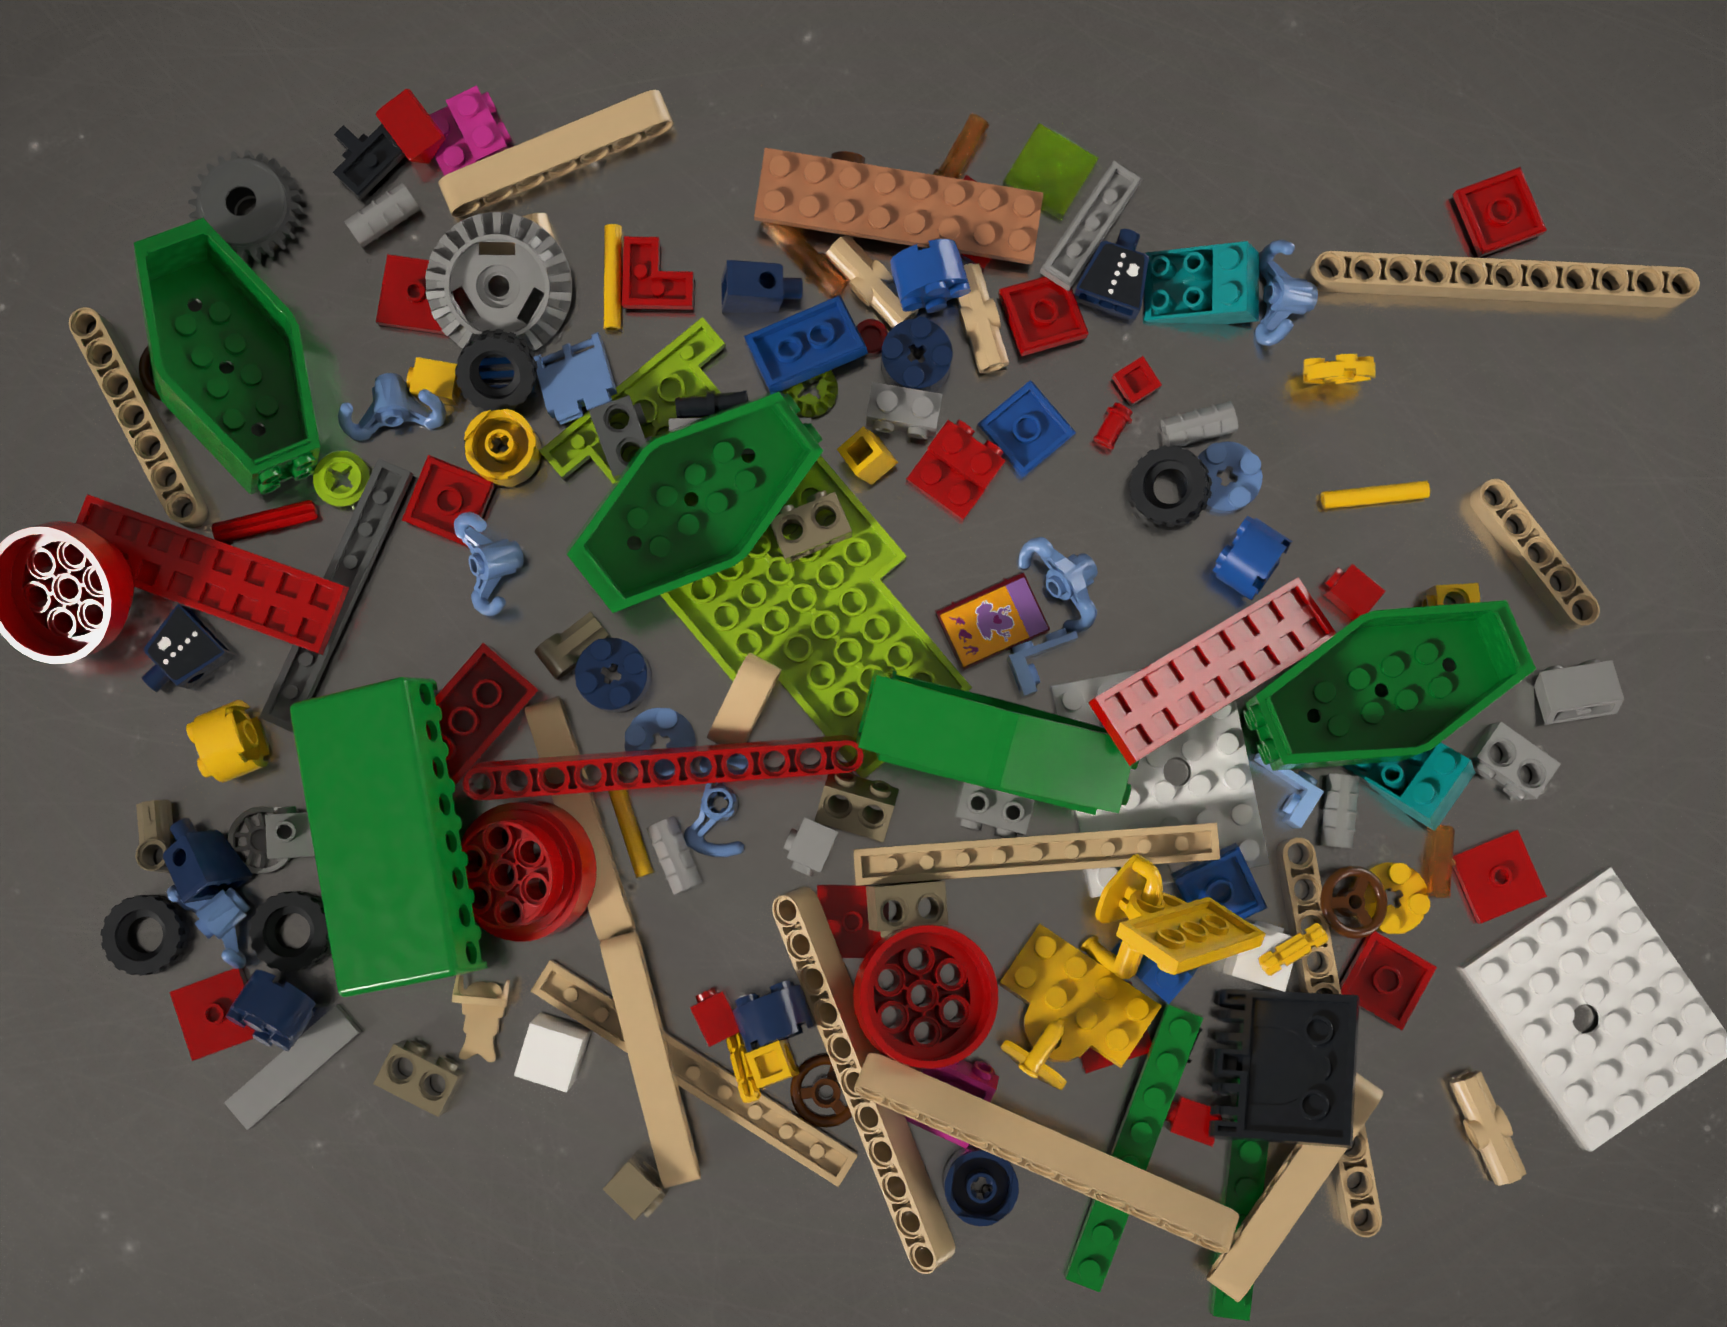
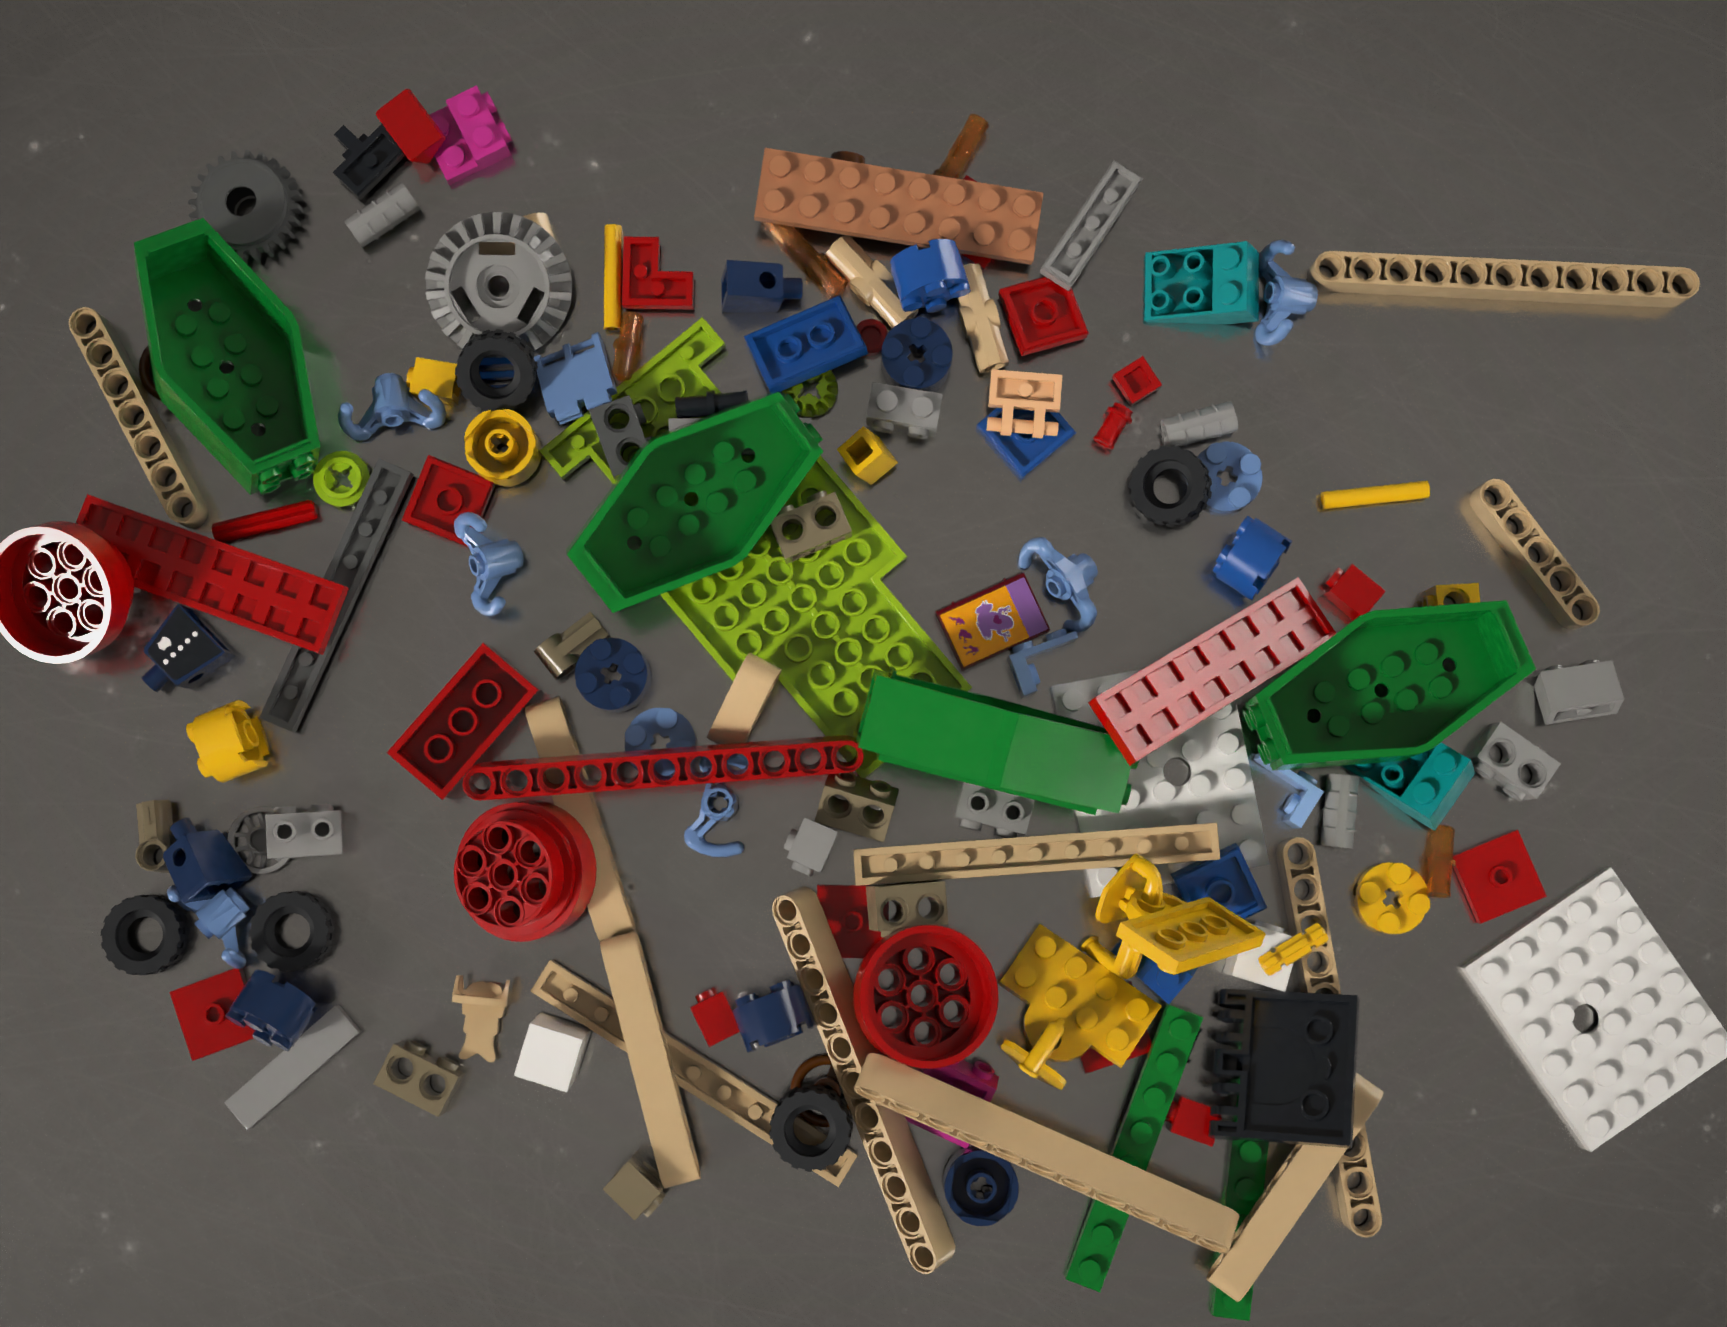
(385, 836): green container -> none
(404, 296): red plate -> none
(555, 153): tan beam -> none
(627, 346): none -> clear orange axle
(630, 832): yellow piece -> none
(674, 855): light grey axle -> none
(743, 1074): yellow axle -> none
(772, 1063): yellow brick -> none
(791, 1148): none -> black tyre
(957, 469): red plate -> none
(1024, 392): none -> light nougat plate
(1051, 167): clear neon green plate -> none
(1115, 276): torso -> none
(1338, 902): reddish brown piece -> none
(1346, 369): yellow plate -> none
(1387, 979): red plate -> none
(1488, 1128): tan piece -> none
(1499, 212): red plate -> none

